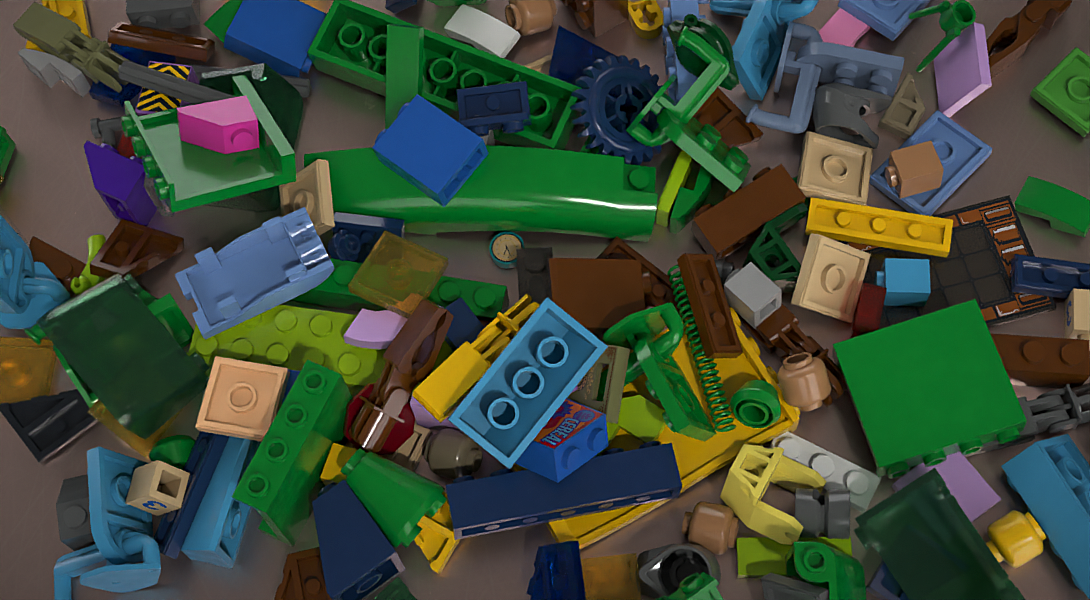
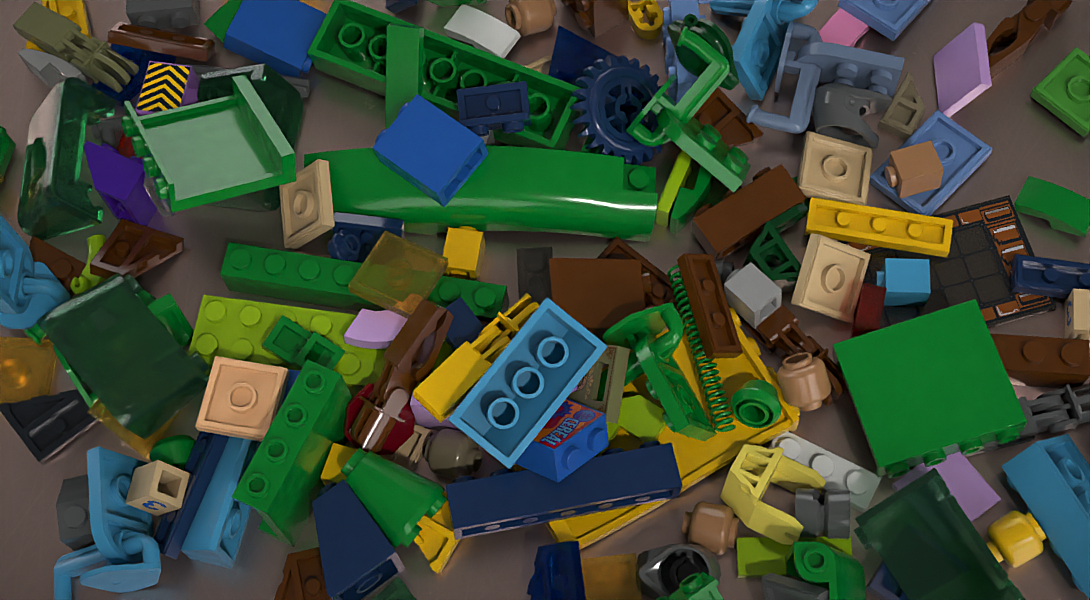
(51, 192): none -> clear green windscreen
(168, 84): dark grey axle -> none
(220, 125): dark pink slope -> none
(255, 272): medium blue piece -> none
(296, 345): none -> green slope
(465, 253): none -> yellow brick
(503, 249): tile -> none
(952, 20): green plant -> none

